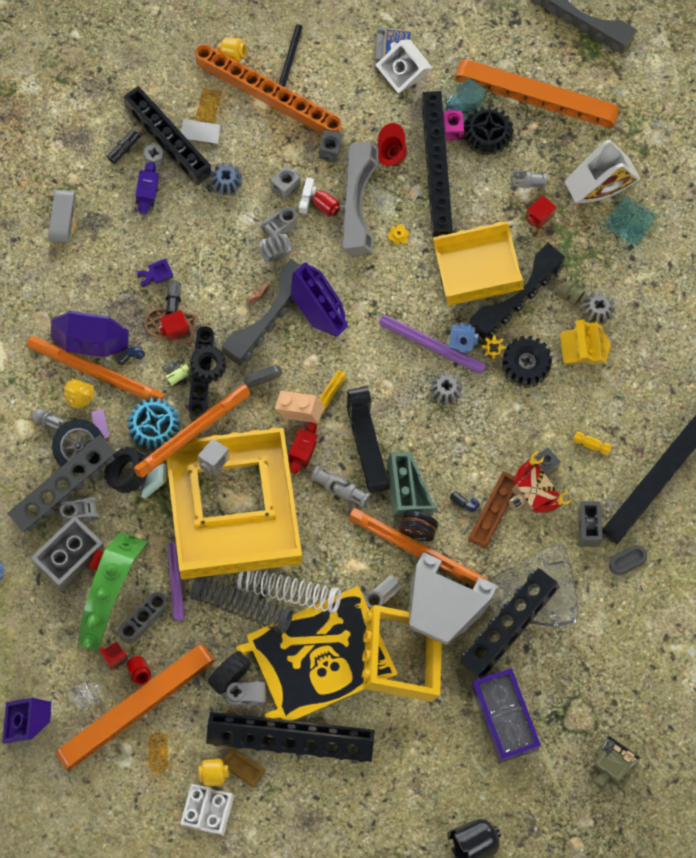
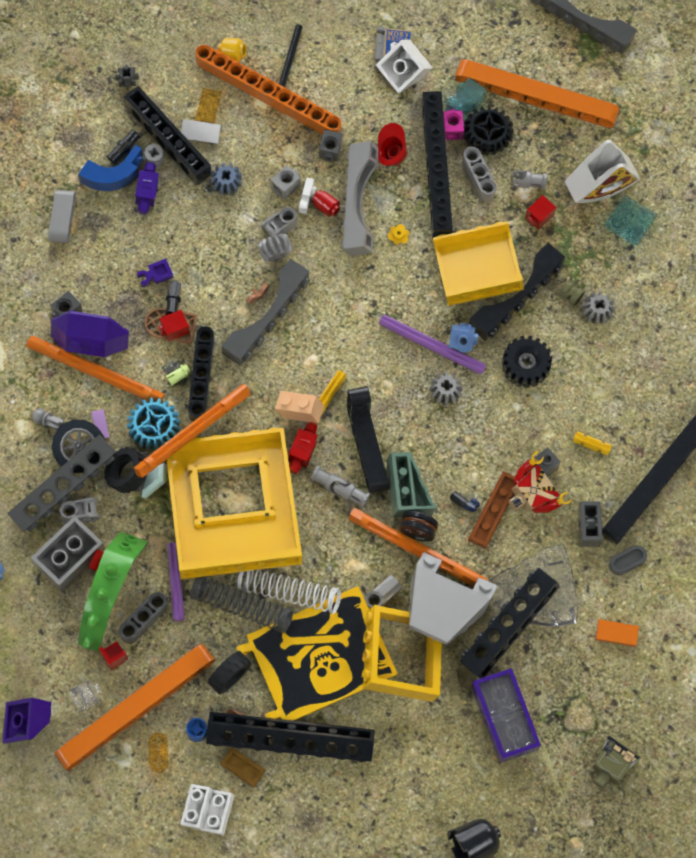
(65, 300): none -> dark grey brick
(78, 393): yellow piece -> none
(112, 178): none -> blue arch
(126, 77): none -> dark grey gear
(130, 352): arm -> none
(138, 670): red brick -> none
(194, 727): none -> blue wheel
(208, 352): black tyre -> none
(213, 457): light grey brick -> none
(213, 772): yellow head -> none
(248, 694): light grey piece -> none
(262, 376): dark grey tile -> none
(318, 300): dark purple wedge -> none
(479, 166): none -> light grey beam
(494, 341): yellow gear -> none
(585, 344): yellow piece -> none
(617, 633): none -> orange tile

